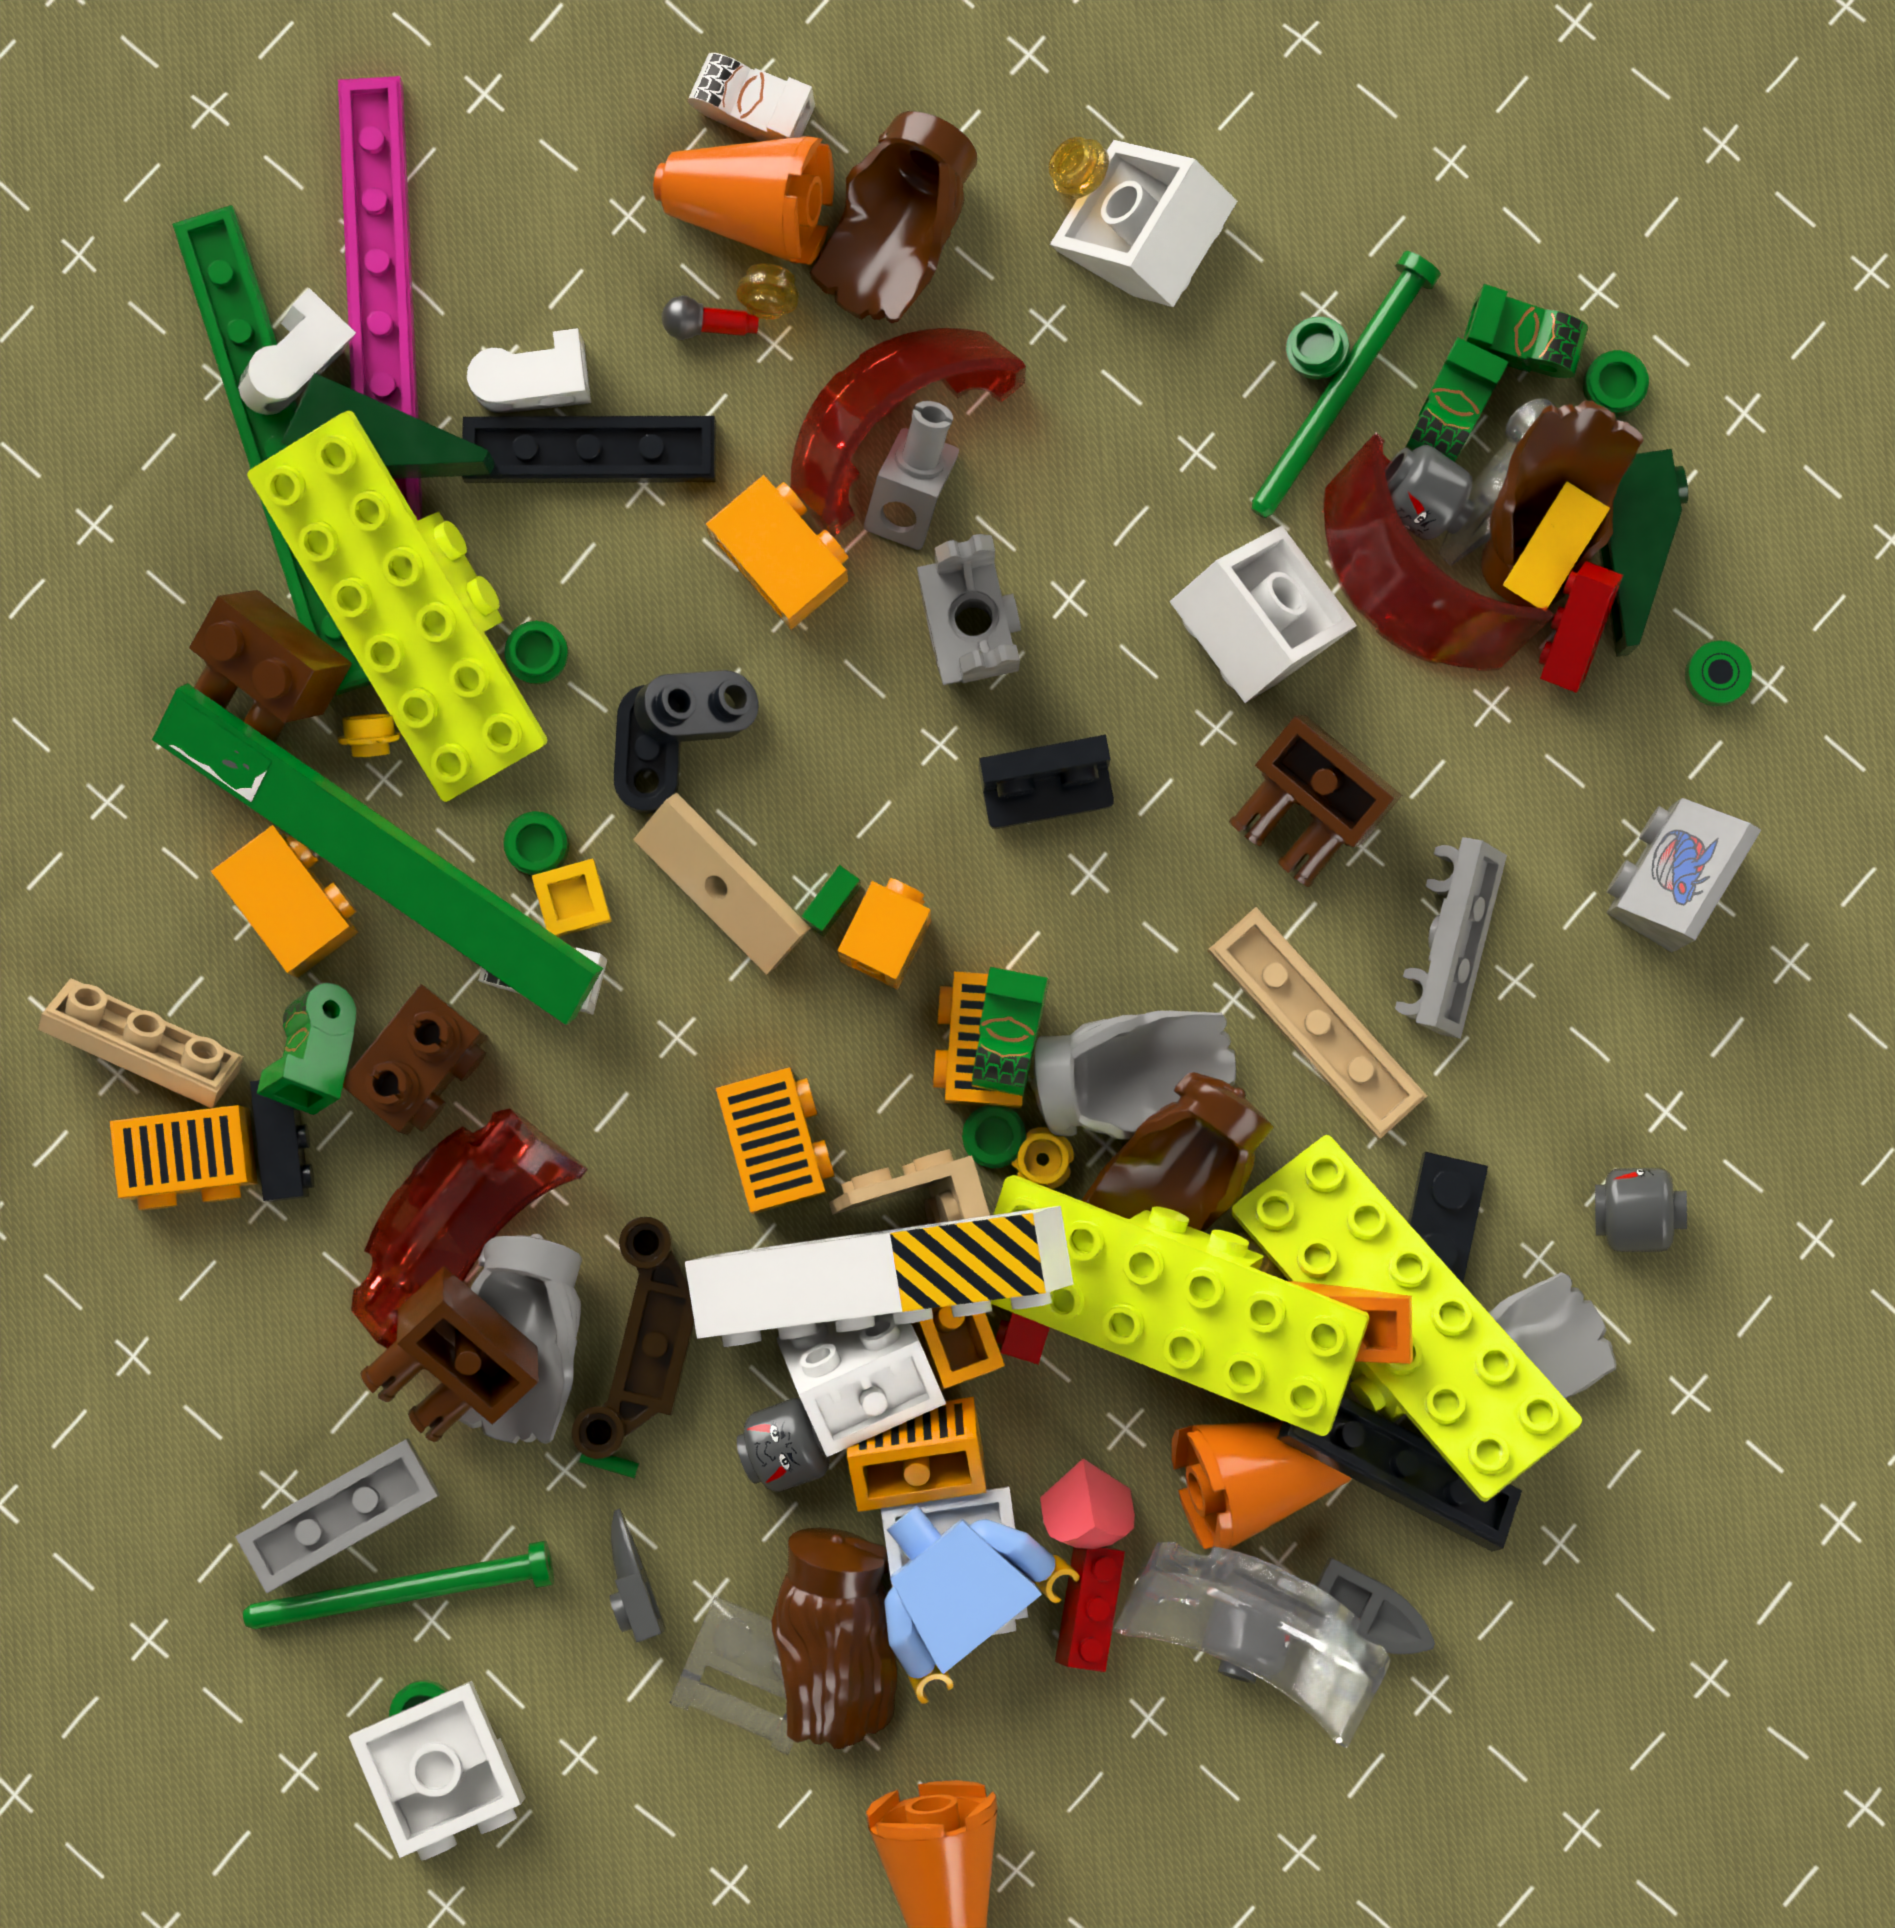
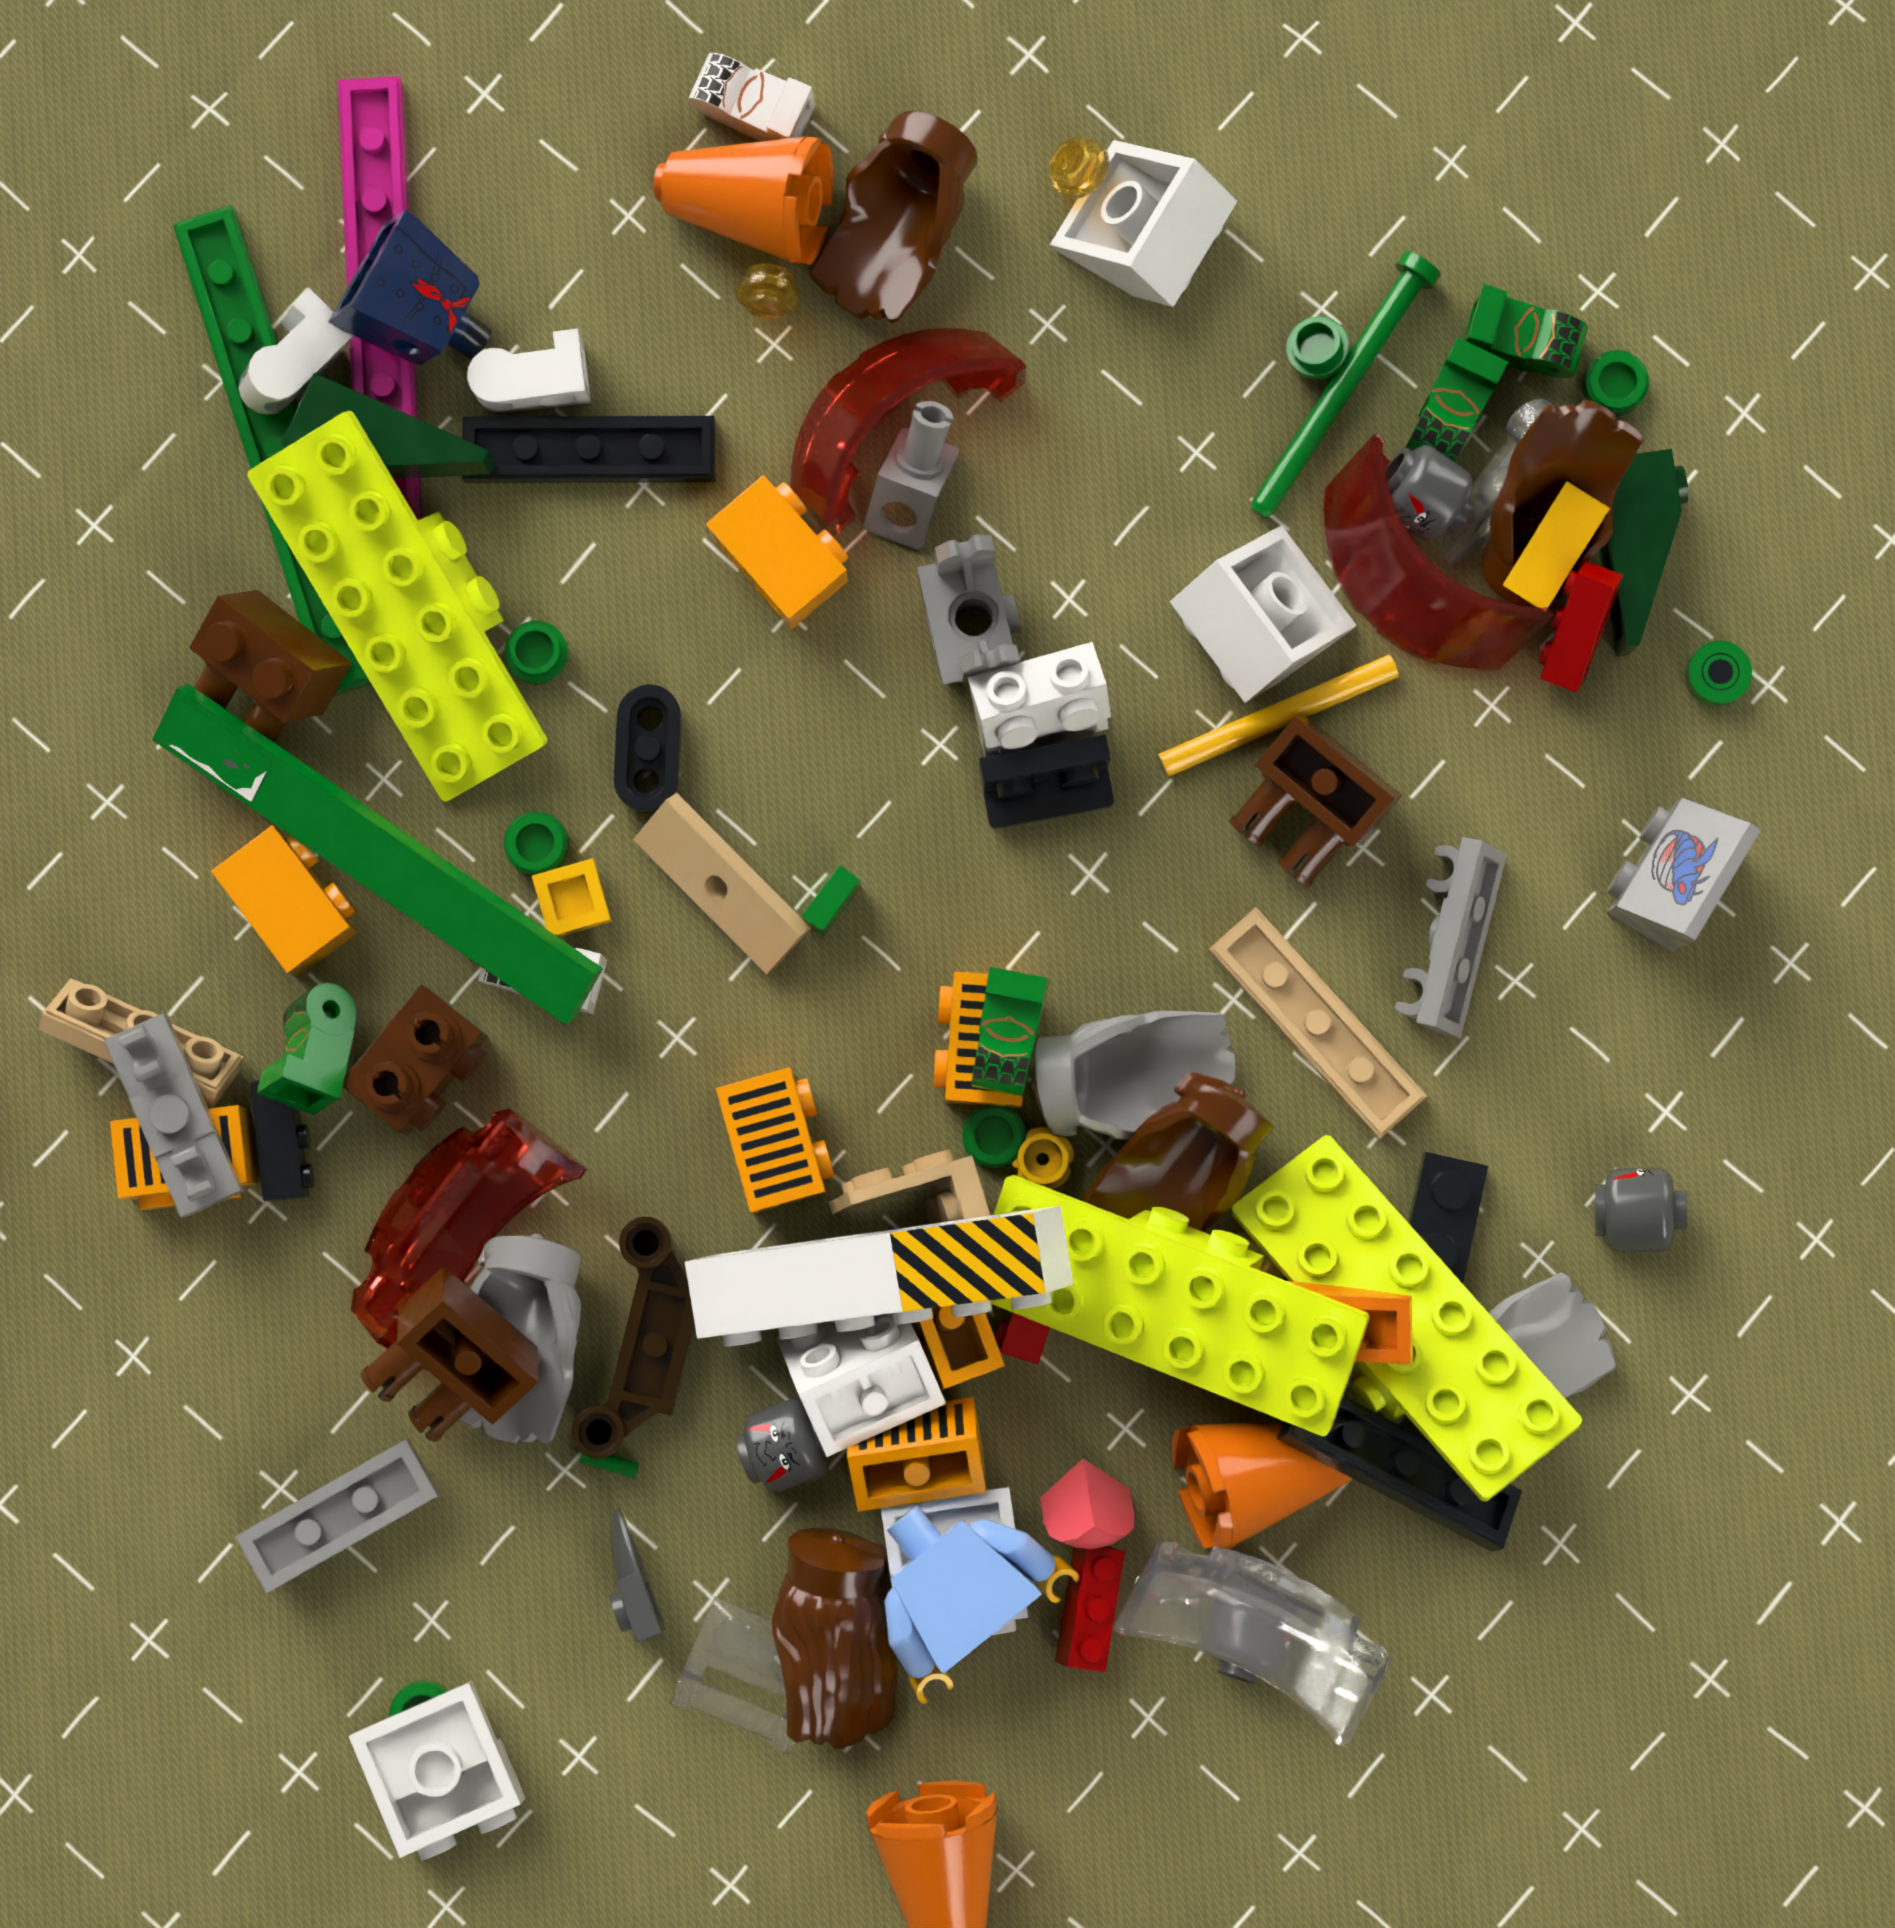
(173, 1115): none -> light grey plate
(369, 734): yellow plate -> none
(412, 296): none -> dark blue torso
(534, 1565): green bar -> none
(687, 318): piece -> none
(701, 704): black plate -> none
(886, 932): light orange brick -> none
(1041, 701): none -> white plate
(1278, 715): none -> yellow bar
(1384, 1614): dark grey plate -> none

